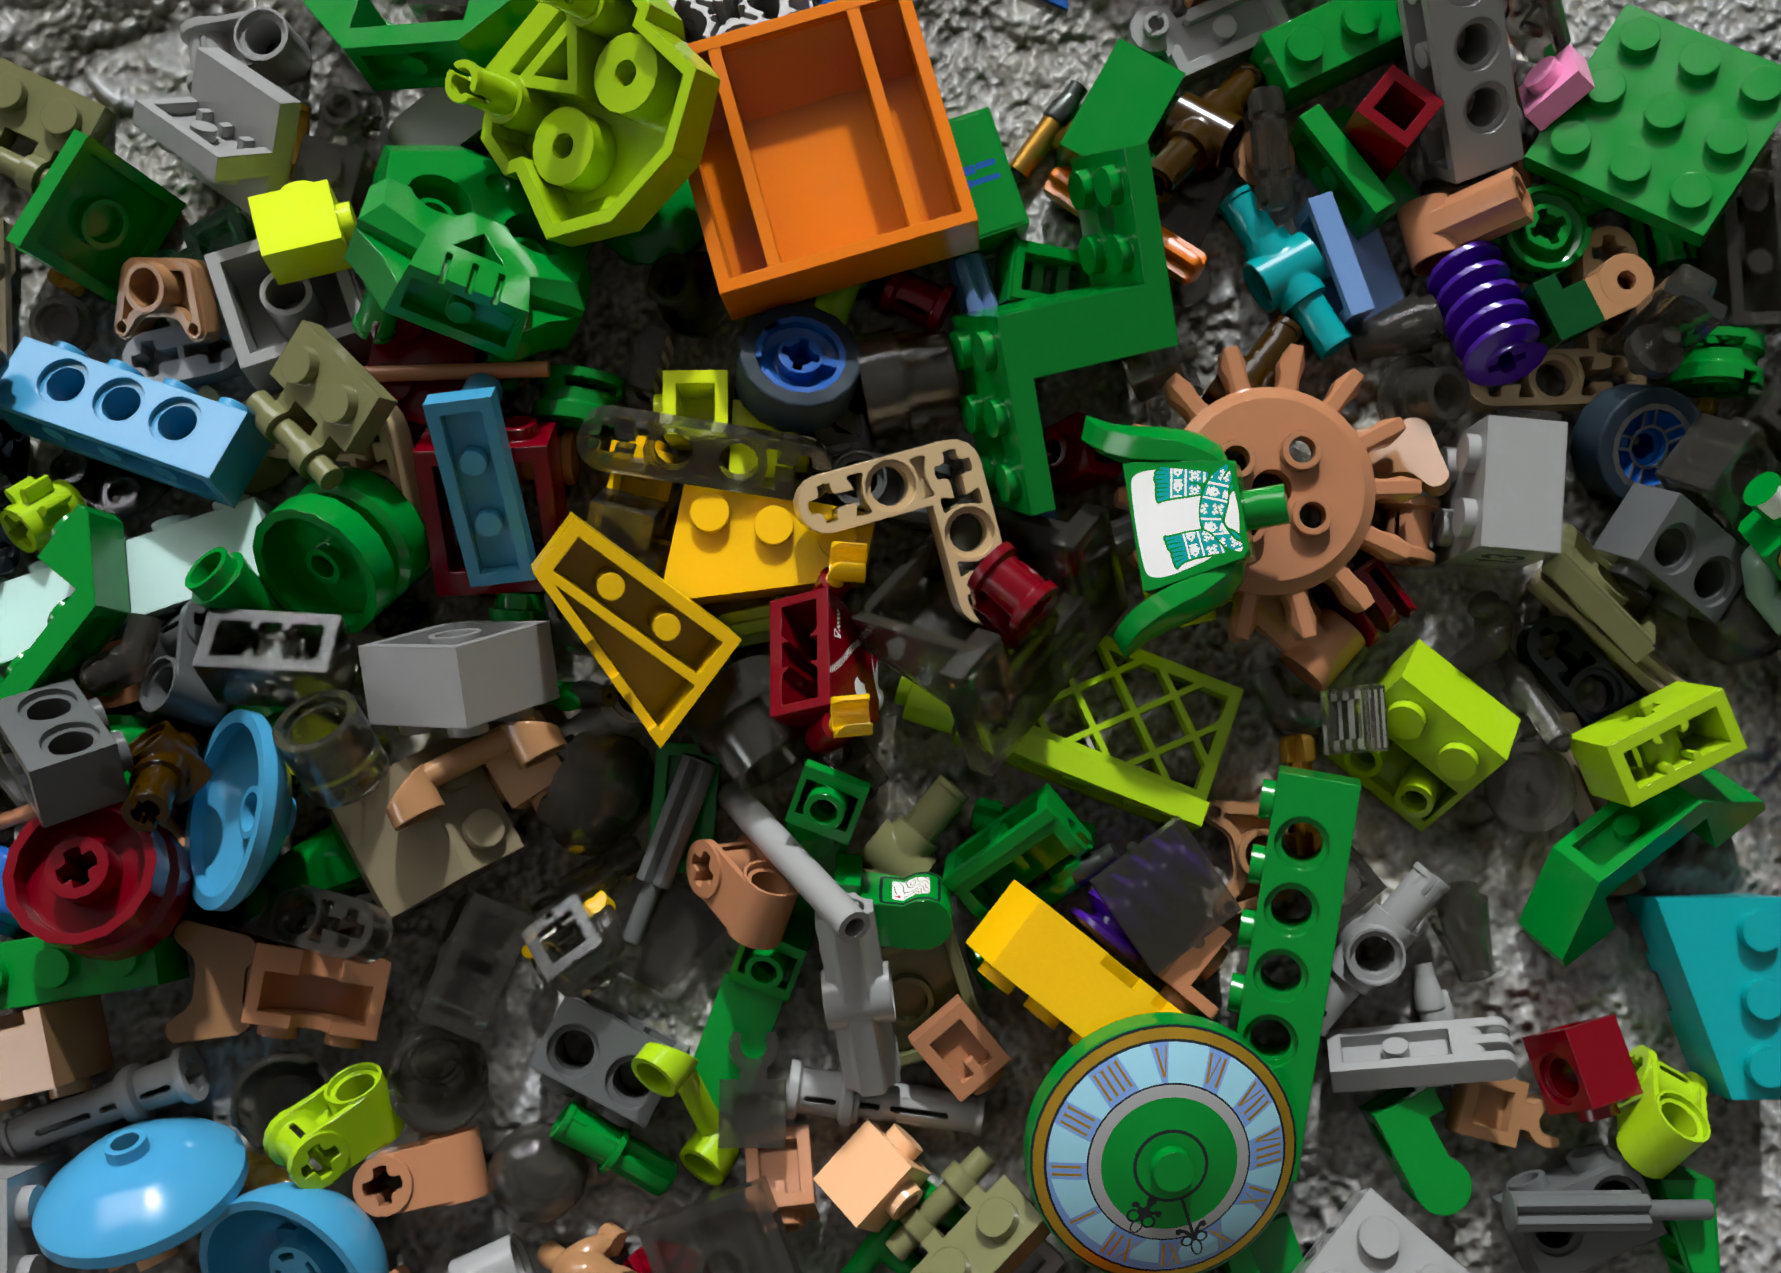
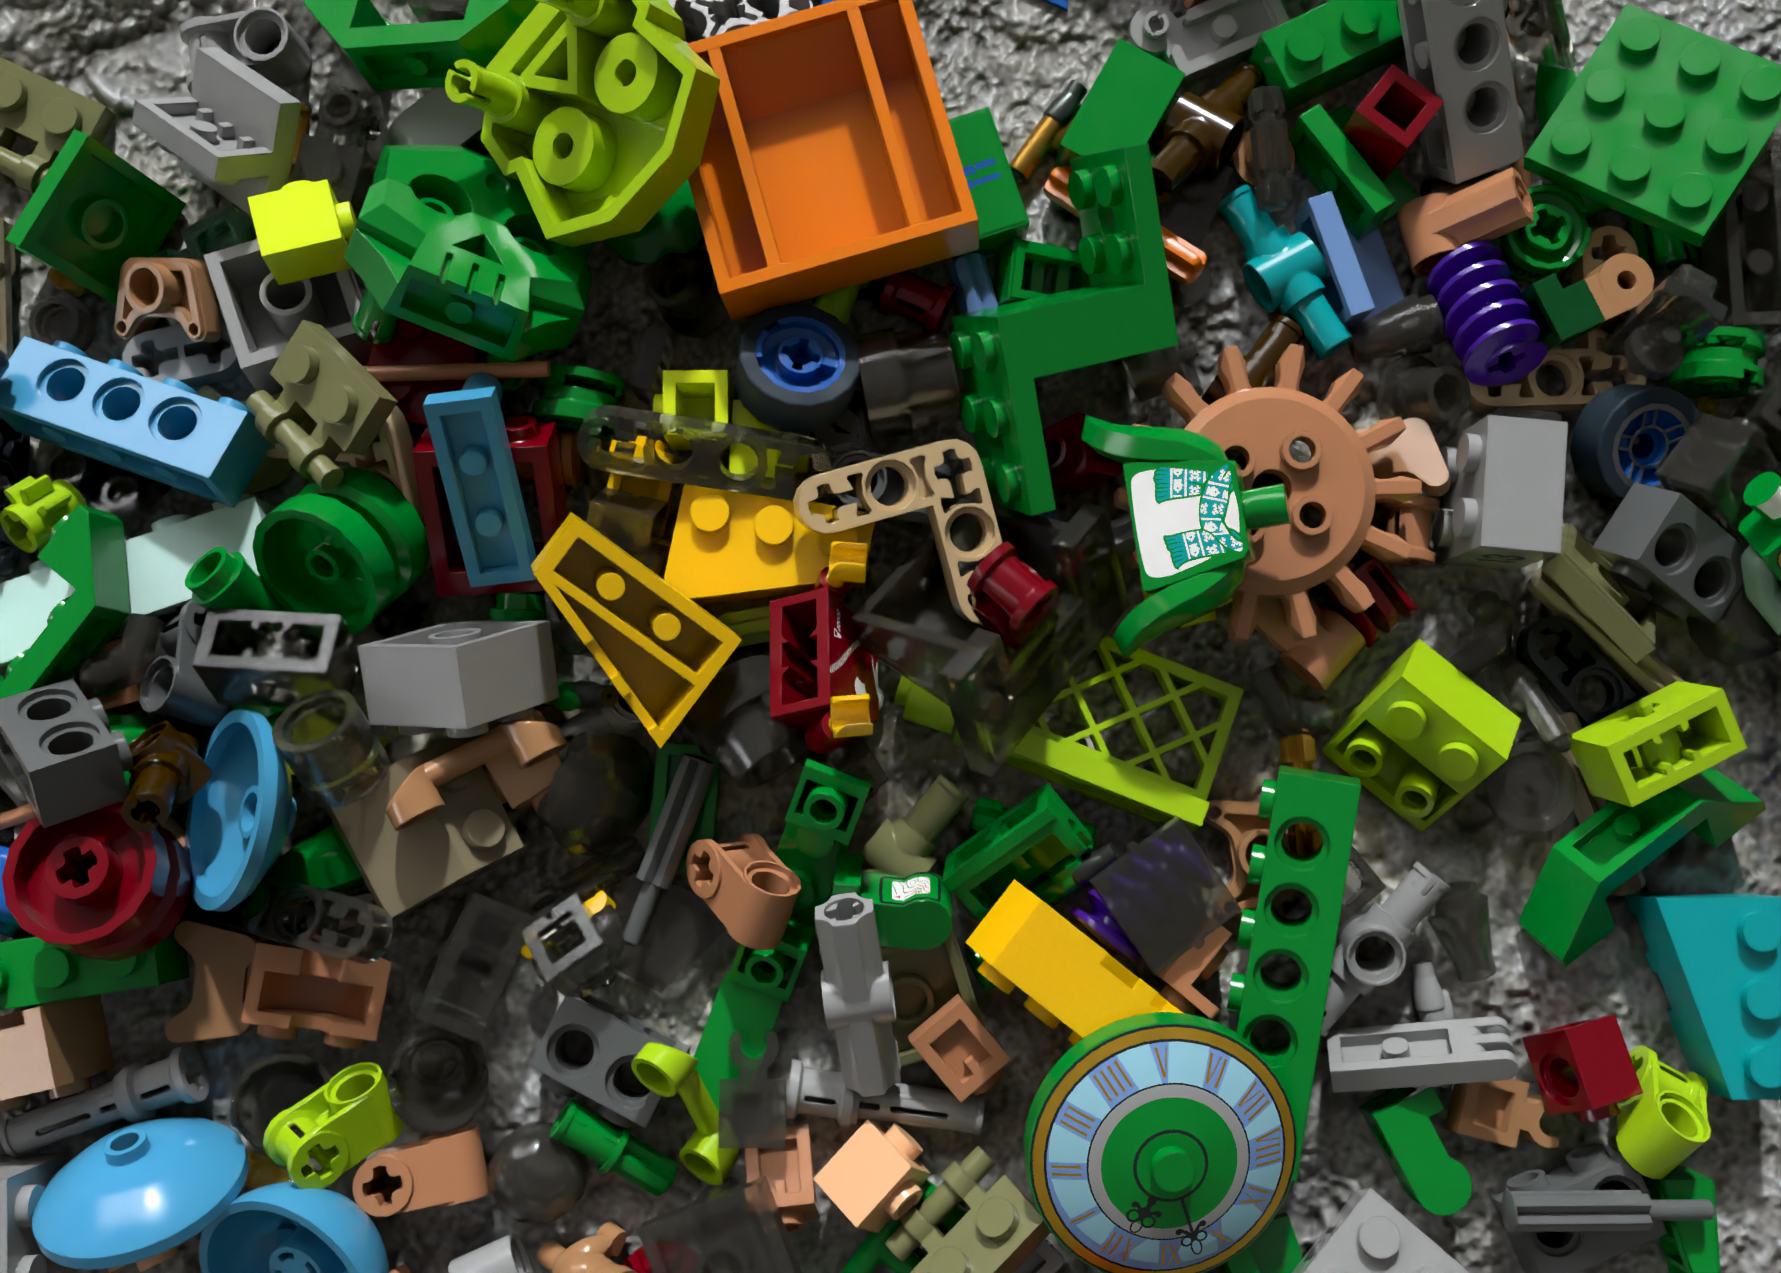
(795, 863): light grey piece -> none
(1354, 720): clear smoke tile -> none
(1555, 86): bright pink plate -> none

